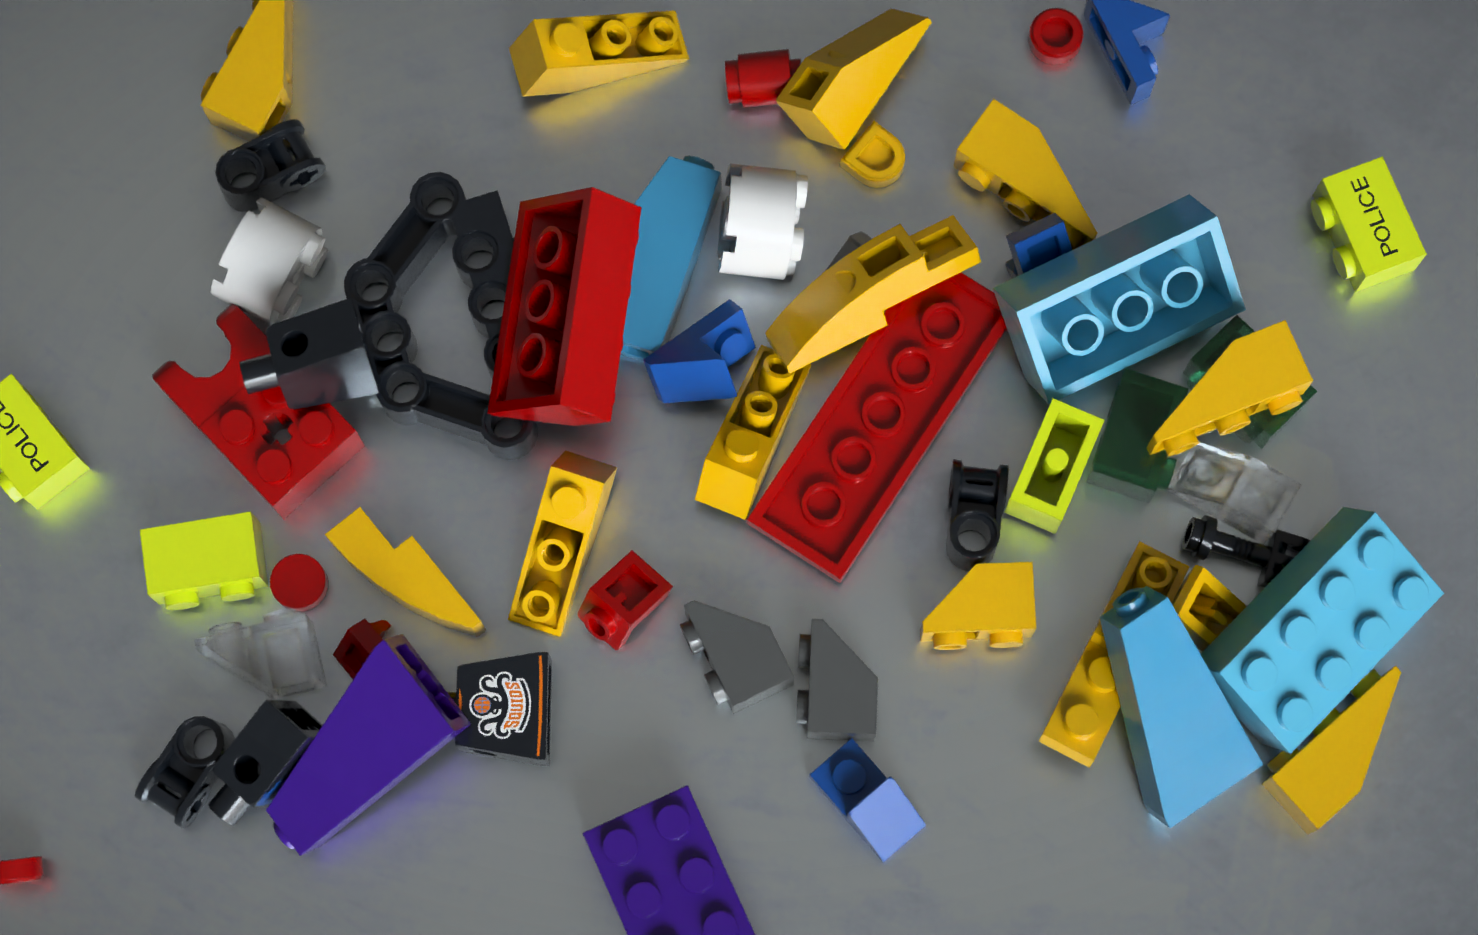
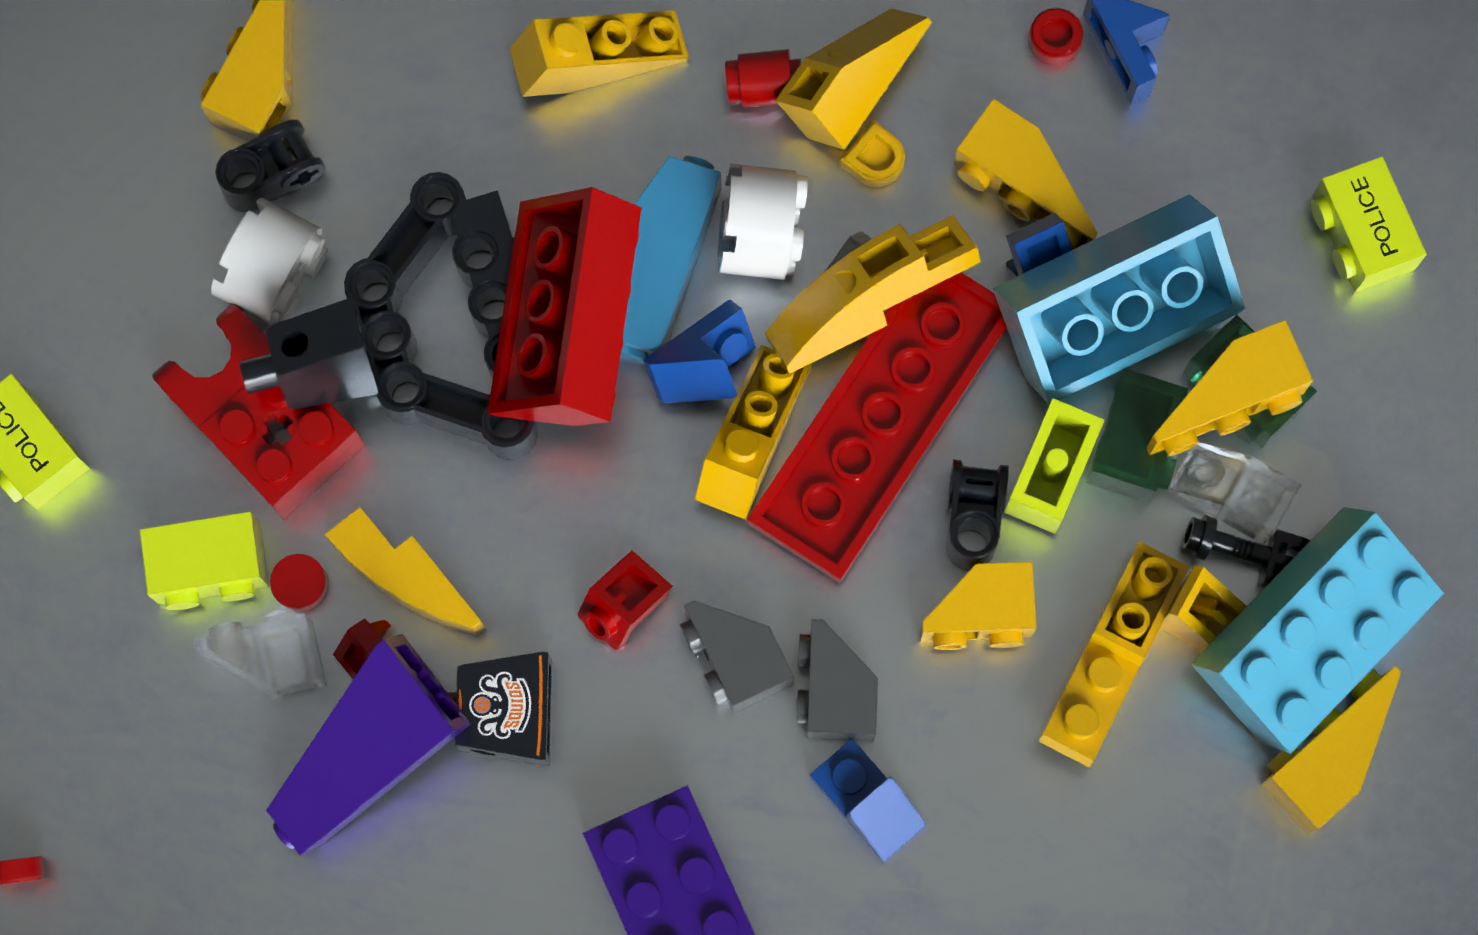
(184, 771): black piece -> none
(276, 742): black torso -> none
(561, 541): yellow slope -> none
(1173, 711): dark azure slope -> none

